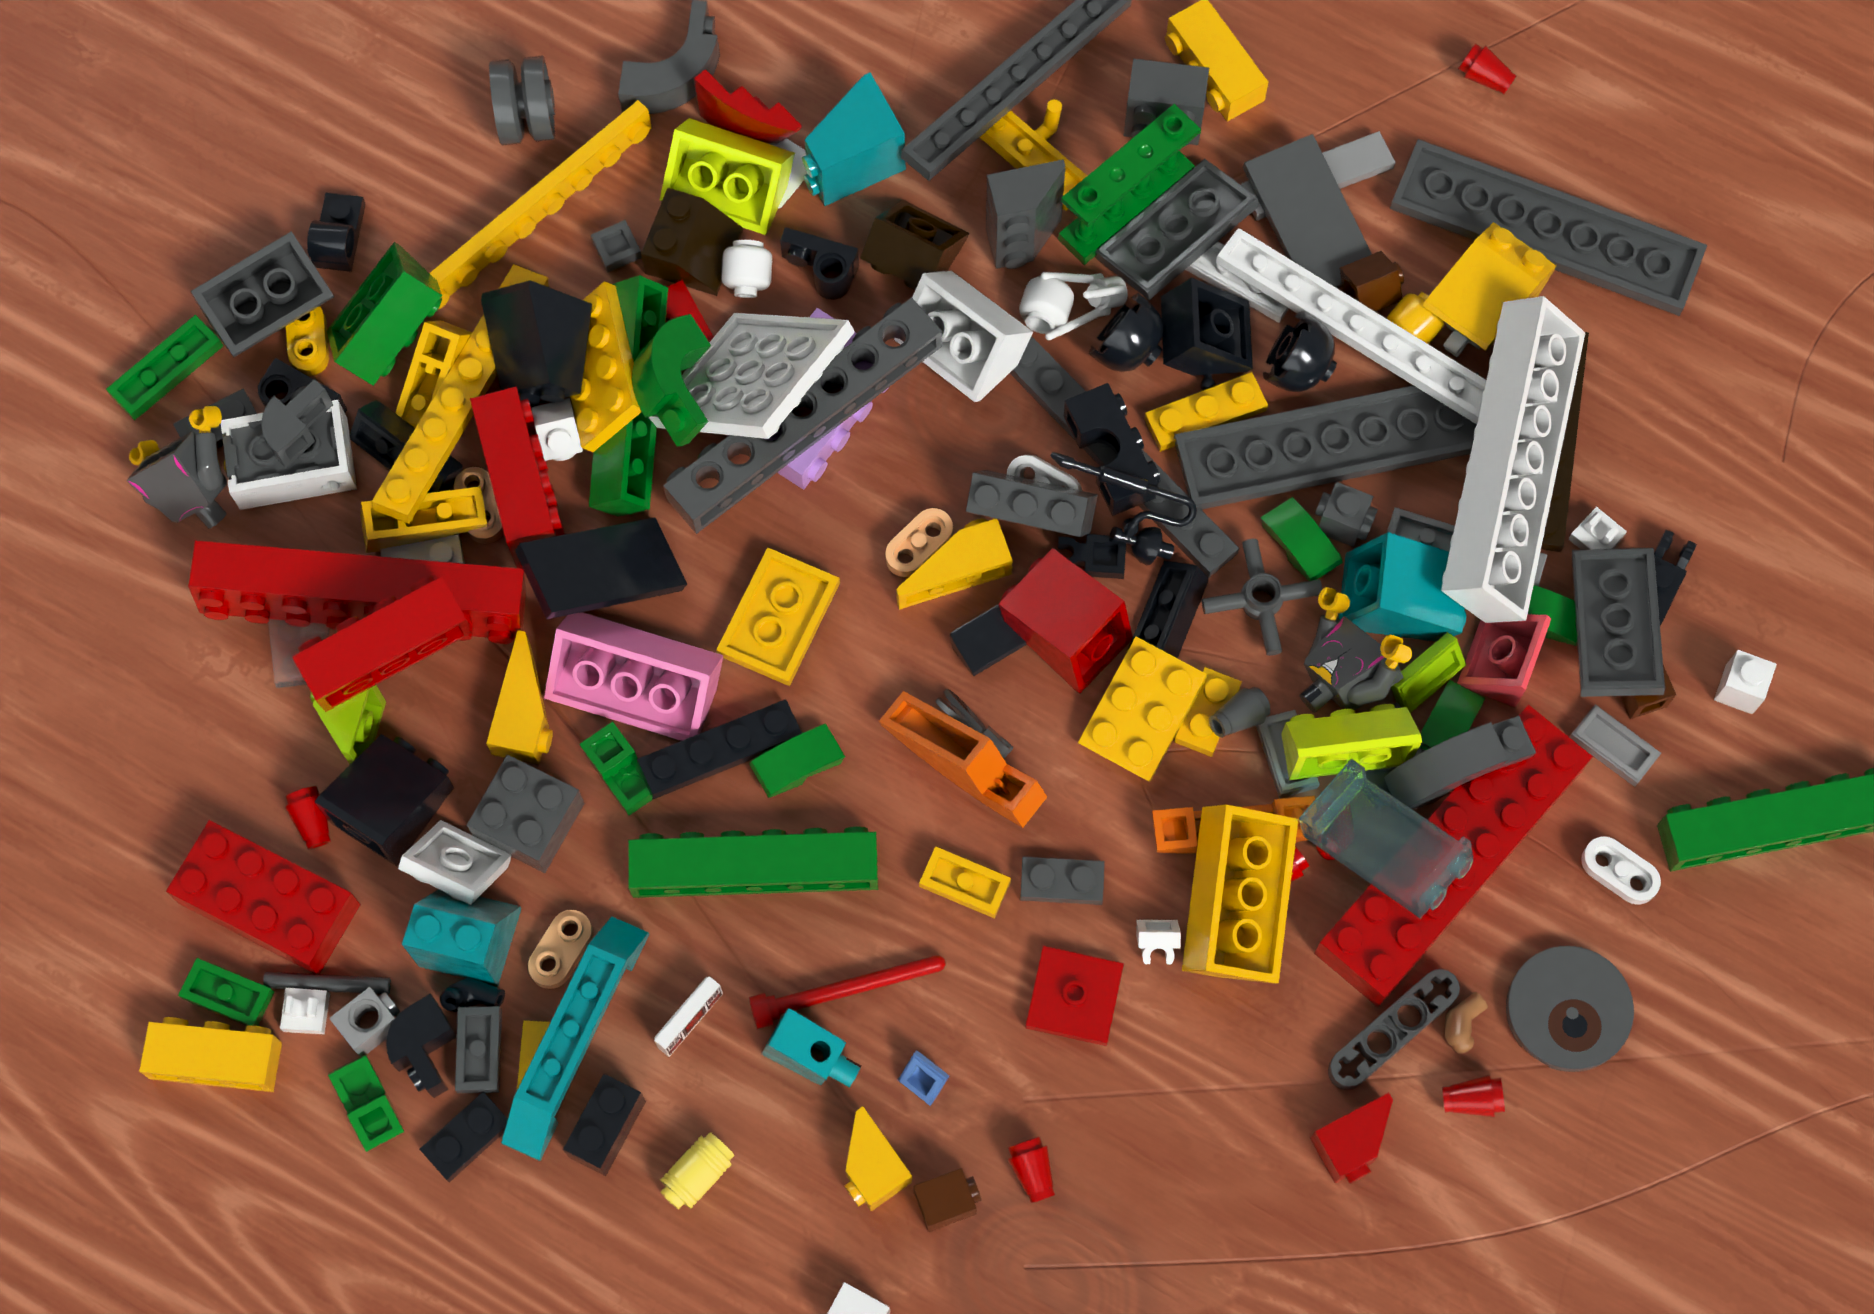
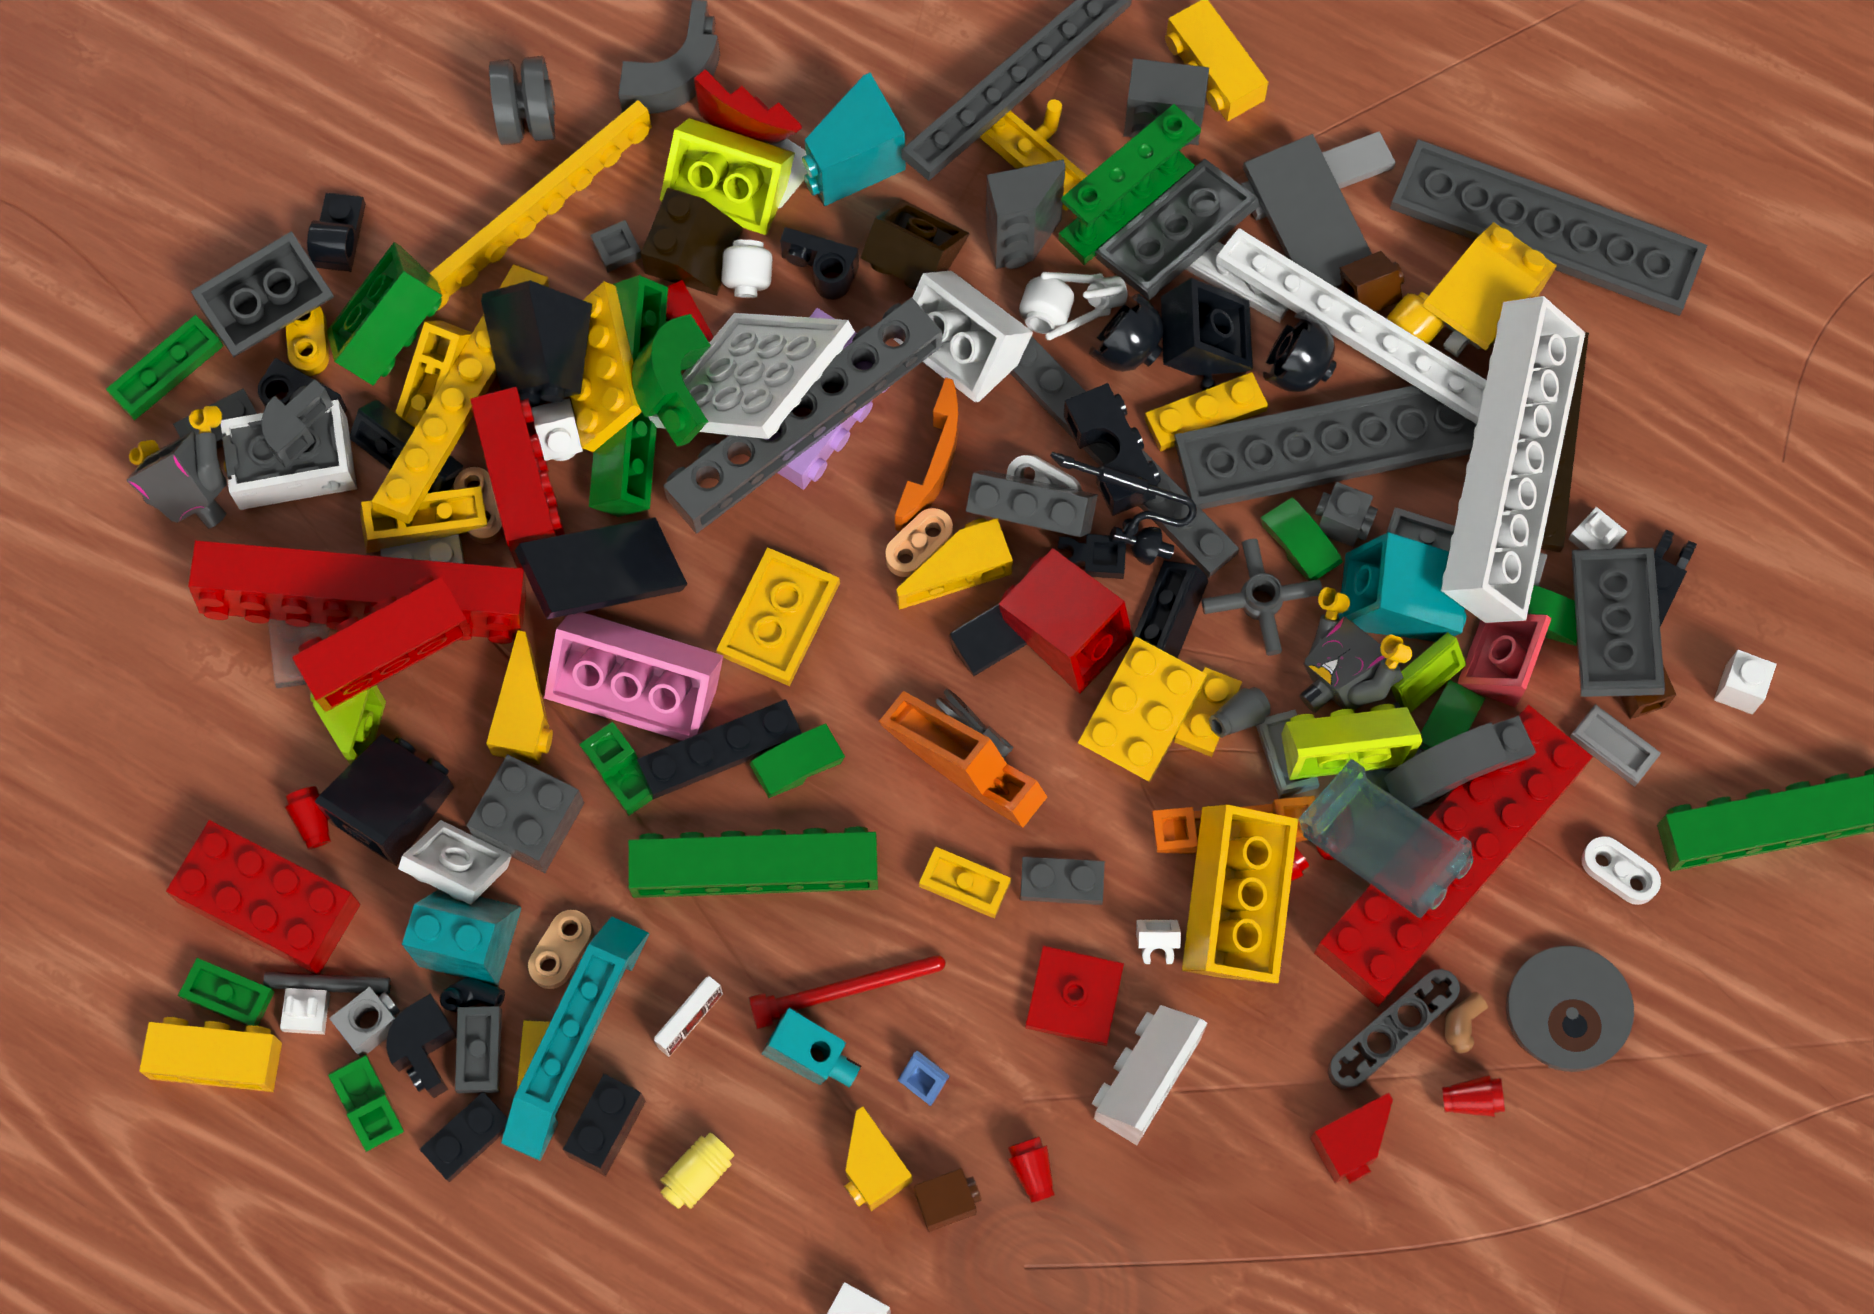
(920, 497): none -> orange slope
(1148, 1072): none -> white slope
(1487, 69): red cone -> none

